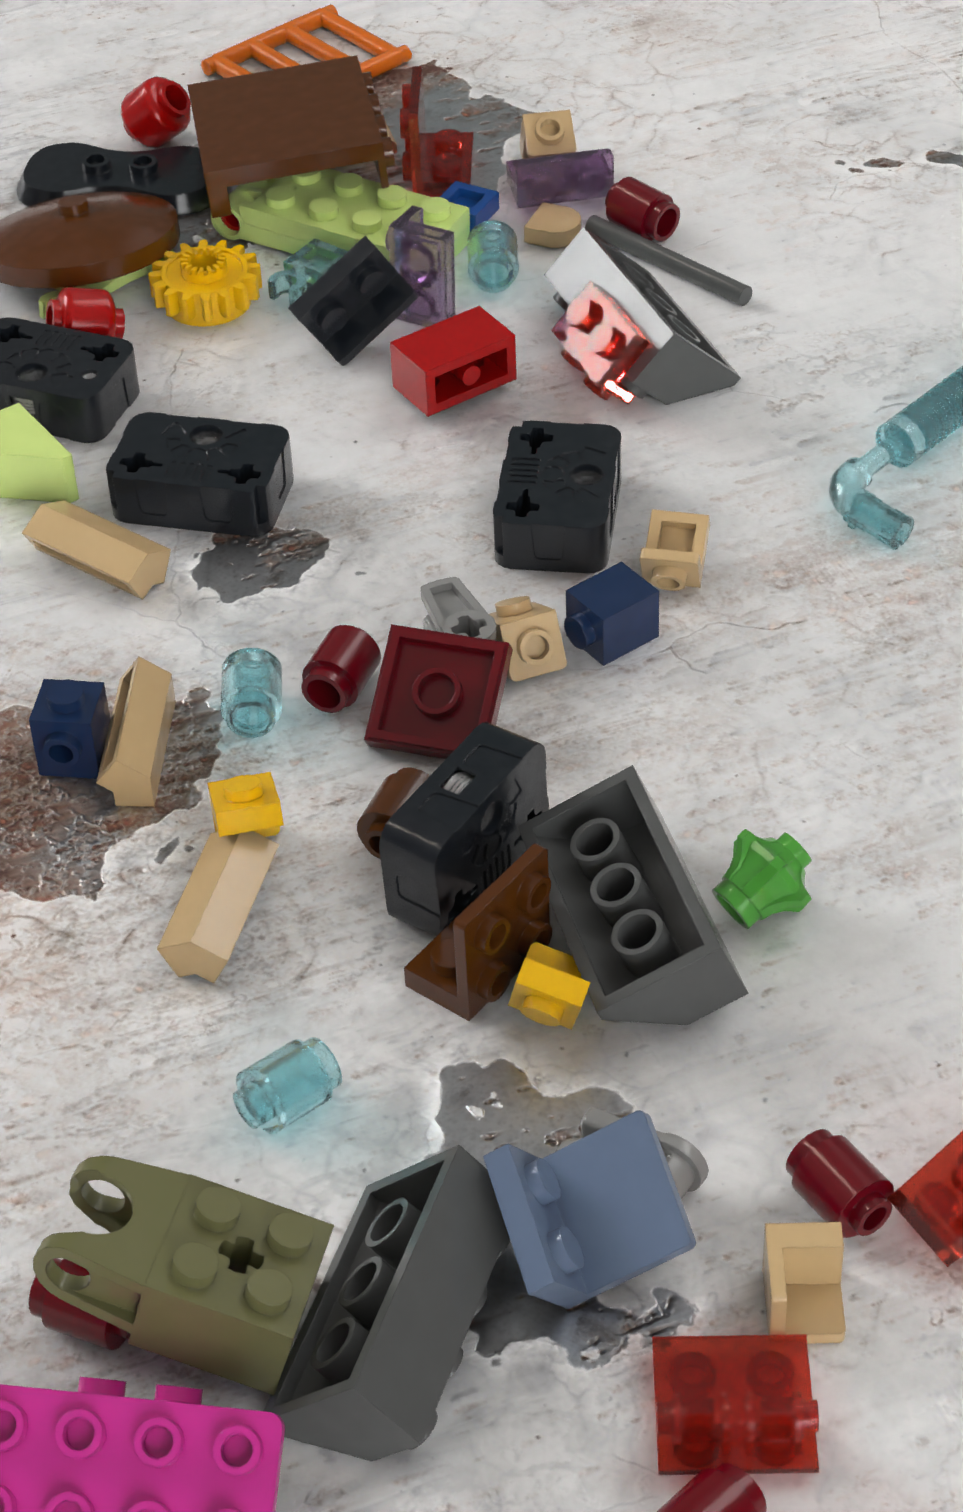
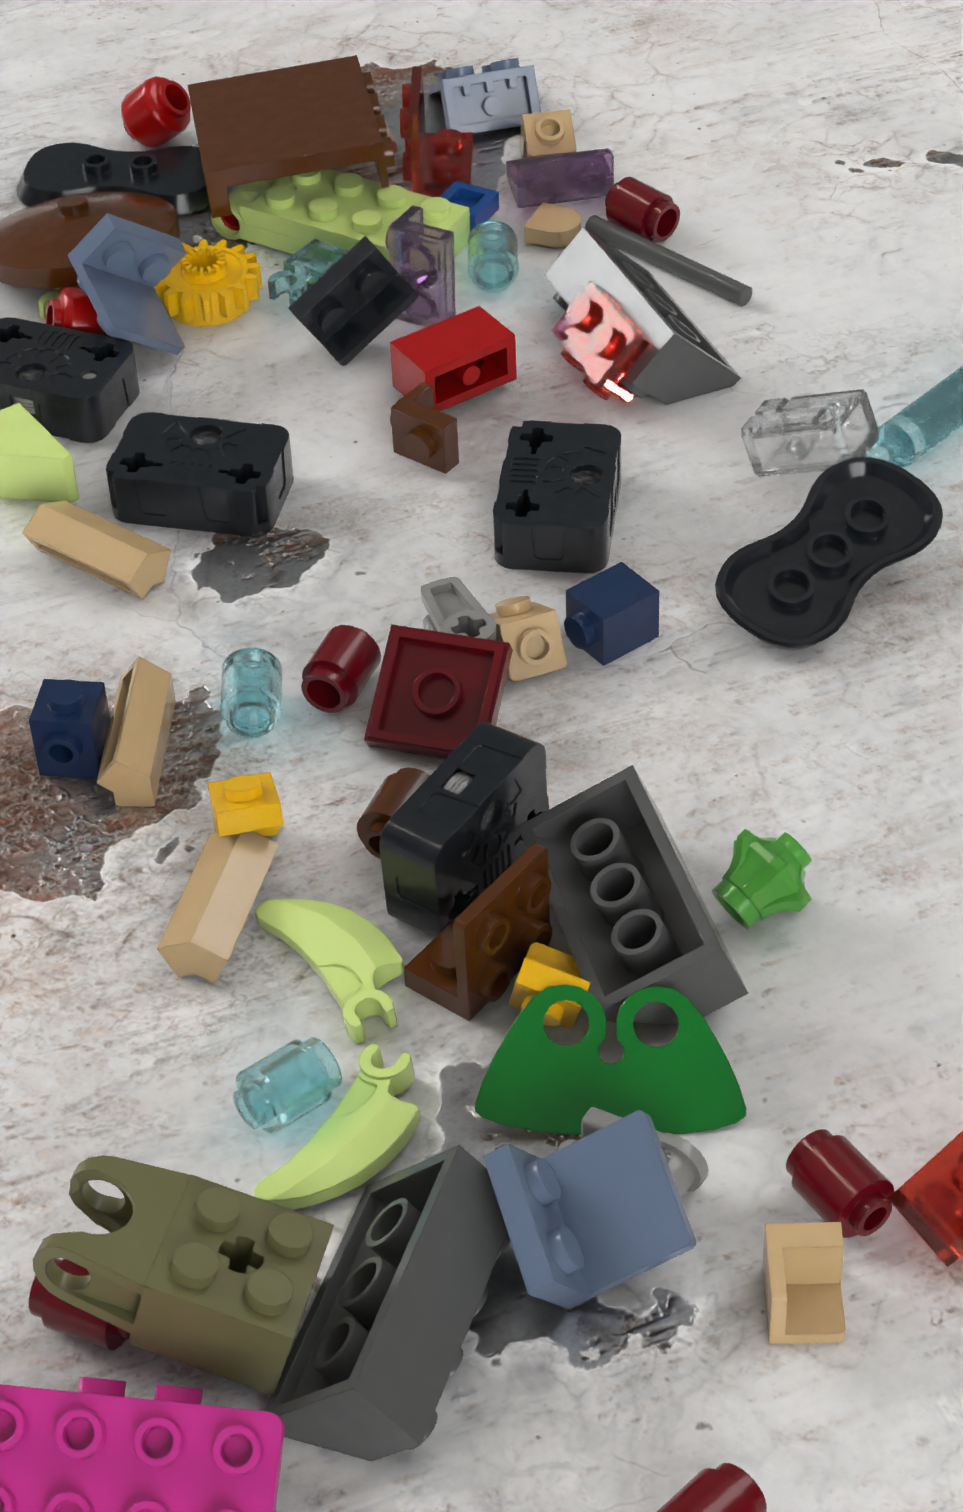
(118, 272): none -> sand blue bracket
(297, 33): orange bar -> none
(344, 951): none -> yellowish green piece
(354, 1141): none -> yellowish green piece
(424, 432): none -> reddish brown bracket
(489, 98): none -> sand blue bracket
(554, 1085): none -> green piece
(675, 549): tan bracket -> none
(734, 1404): clear red hinge -> none
(808, 574): none -> black plate
(809, 432): none -> clear brick

